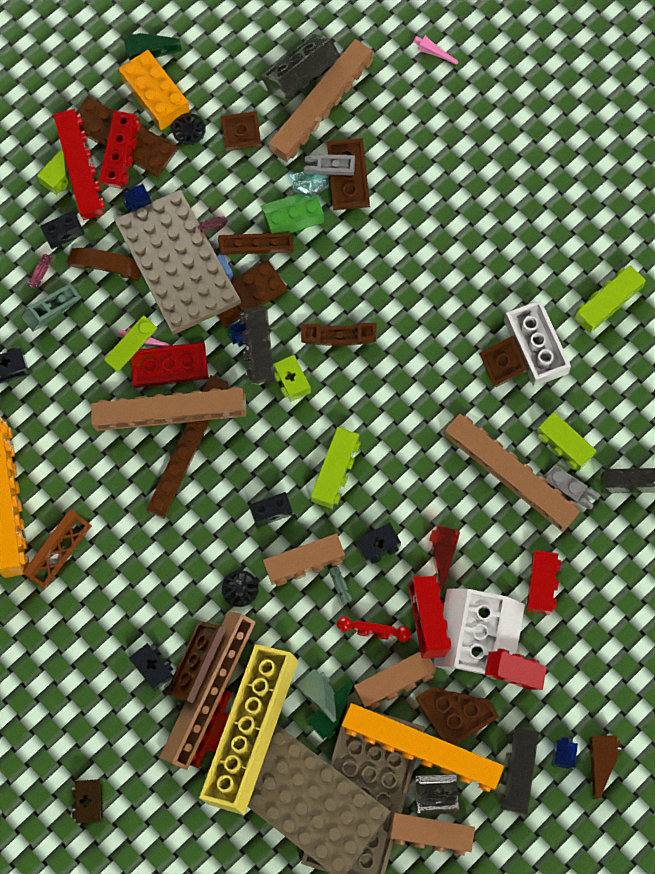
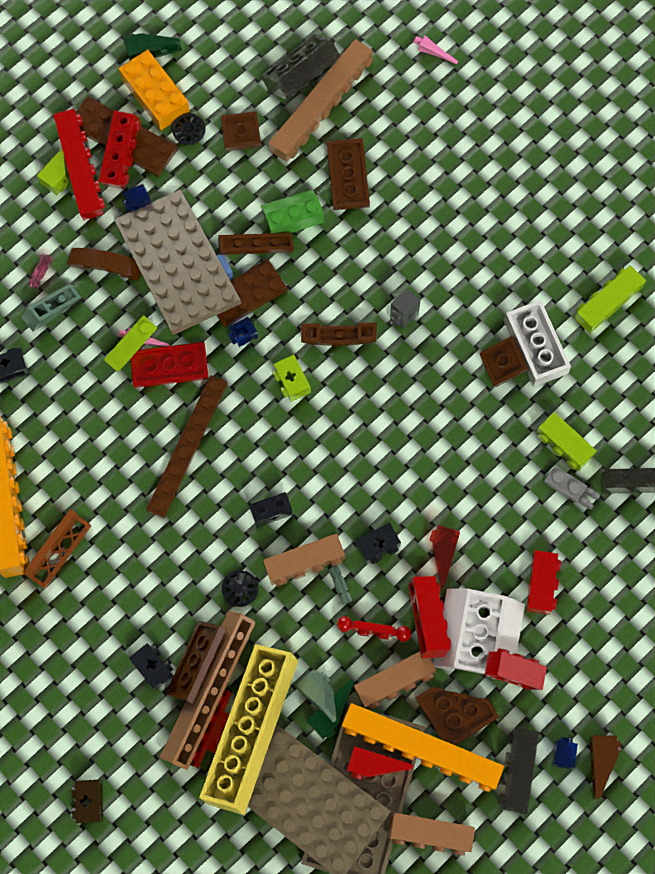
(62, 229): black brick -> none
(168, 409): medium nougat brick -> none
(212, 224): clear pink axle -> none
(258, 345): clear smoke brick -> none
(309, 184): clear light blue slope -> none
(330, 164): light grey hinge -> none
(335, 467): lime brick -> none
(370, 764): none -> red slope
(404, 308): none -> dark grey brick
(436, 794): clear smoke bracket -> none
(511, 472): medium nougat brick -> none

